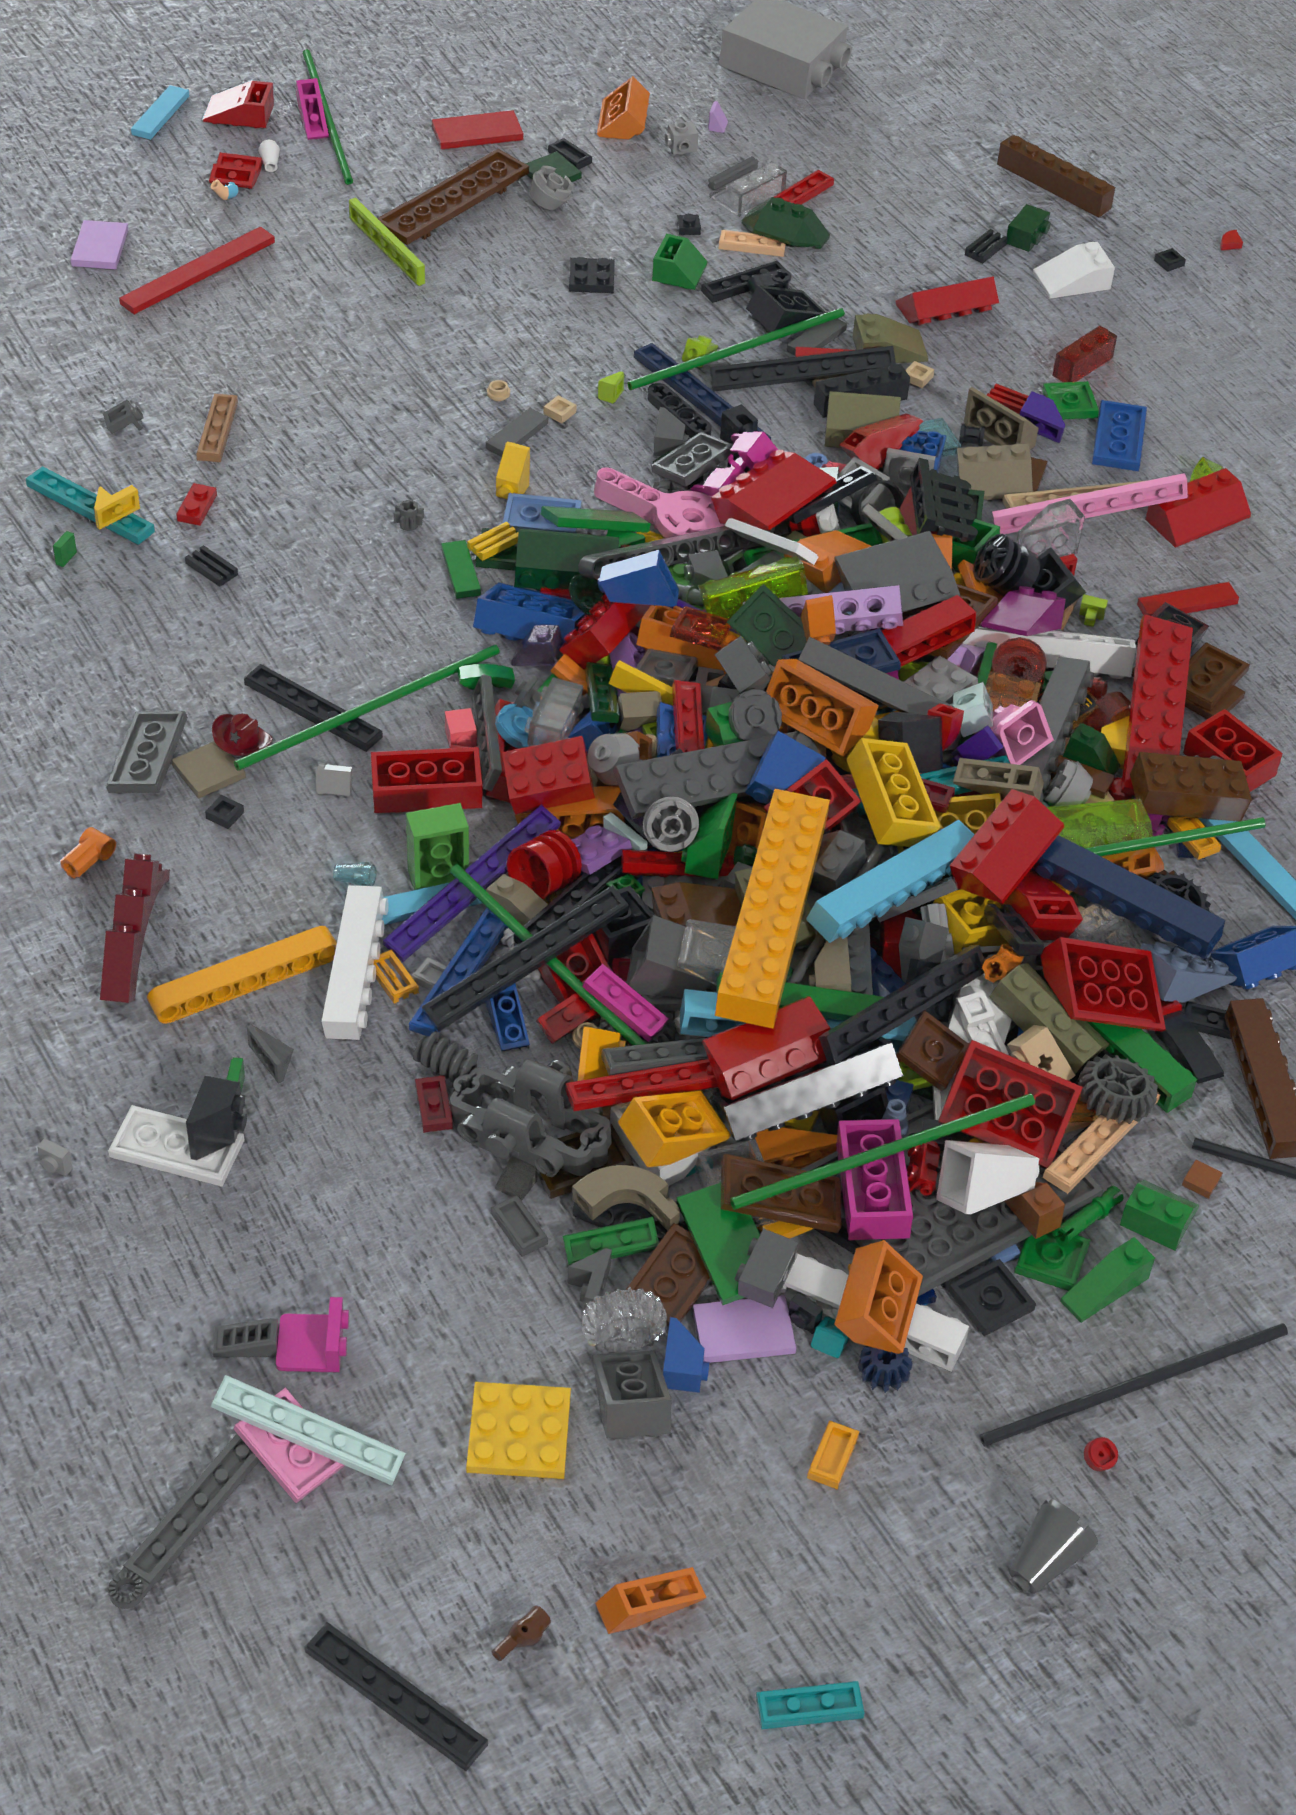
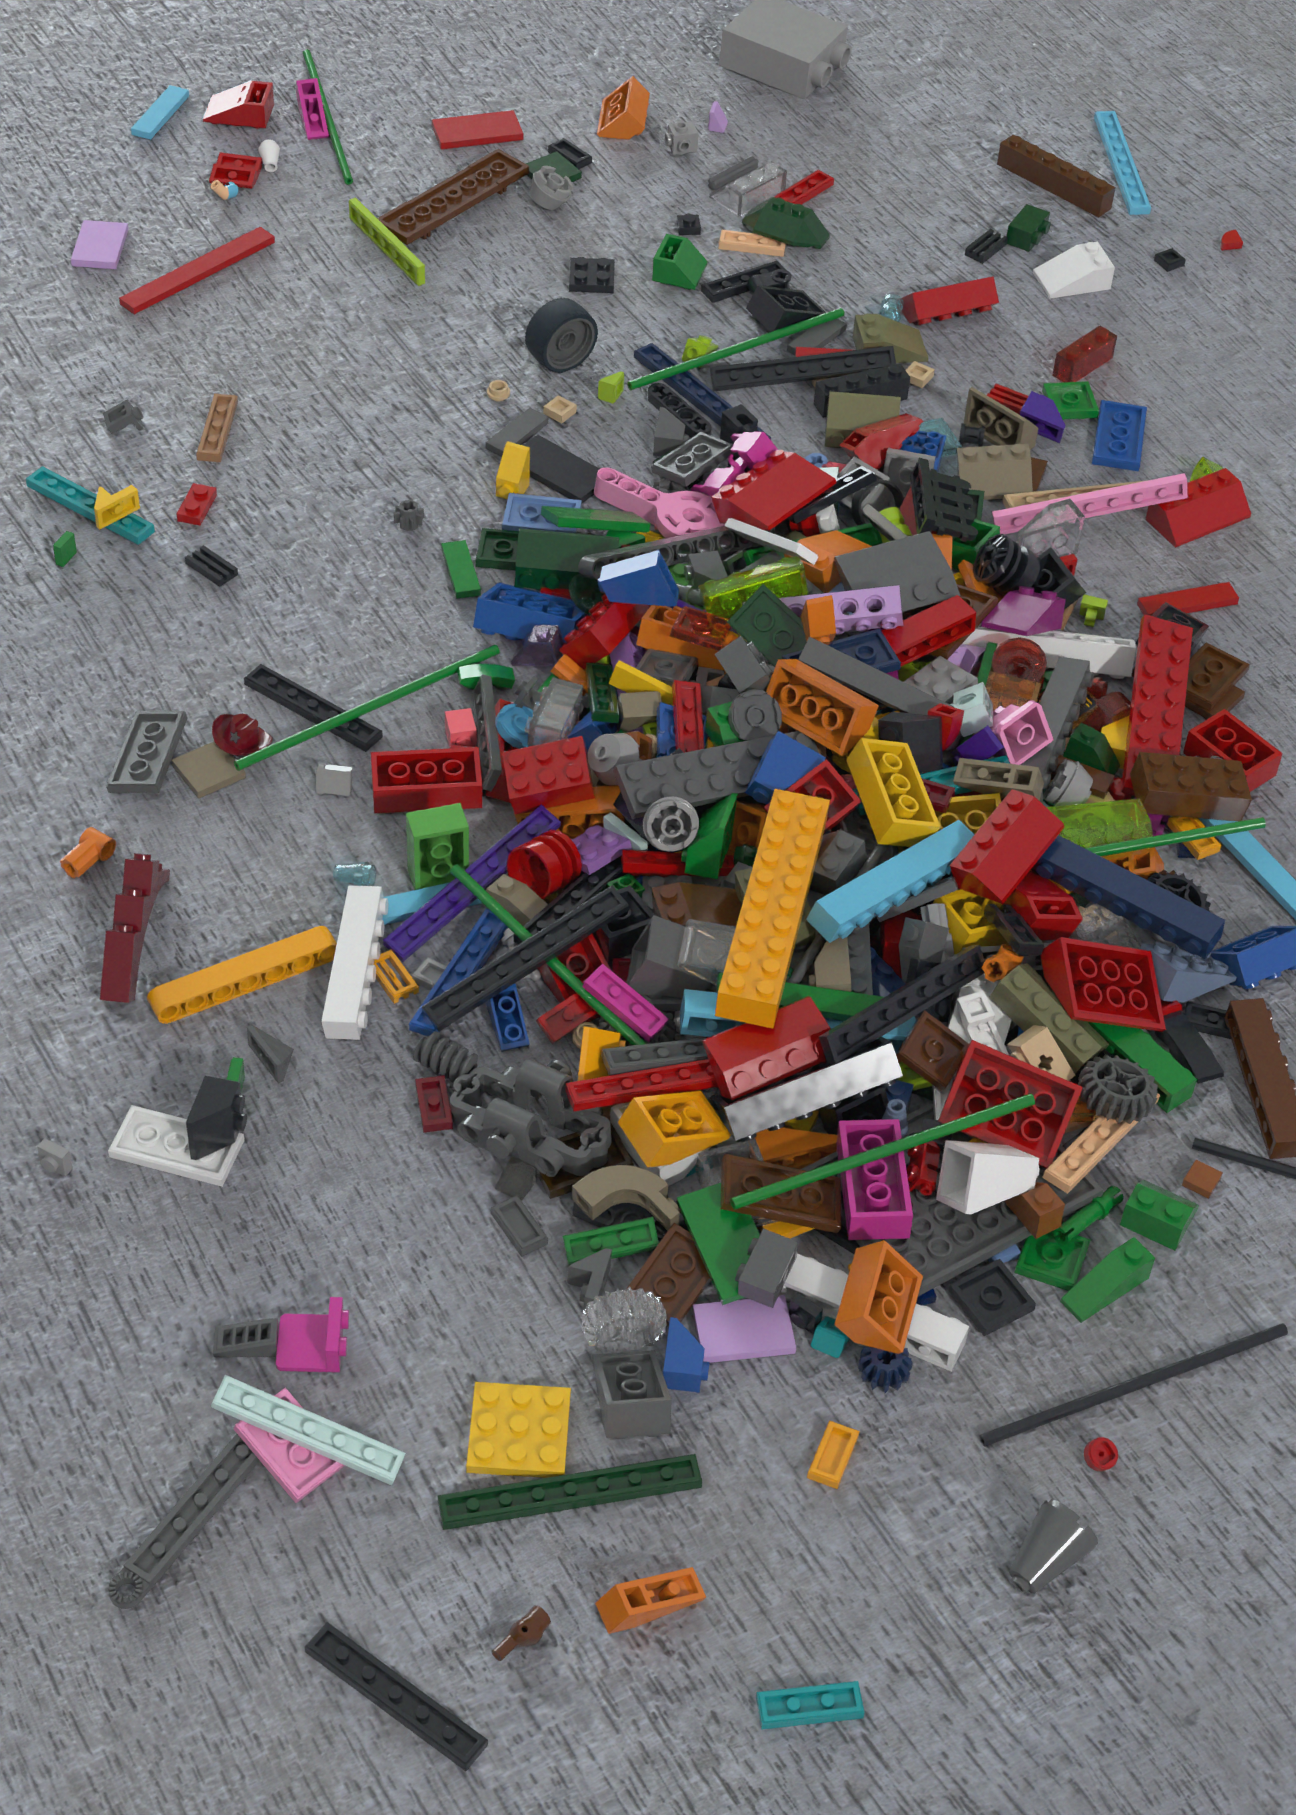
(224, 811): black plate -> none
(492, 538): yellow tile -> none
(561, 335): none -> wheel
(561, 469): none -> black tile
(569, 1491): none -> dark green tile
(891, 307): none -> clear light blue wheel
(1122, 163): none -> medium azure tile

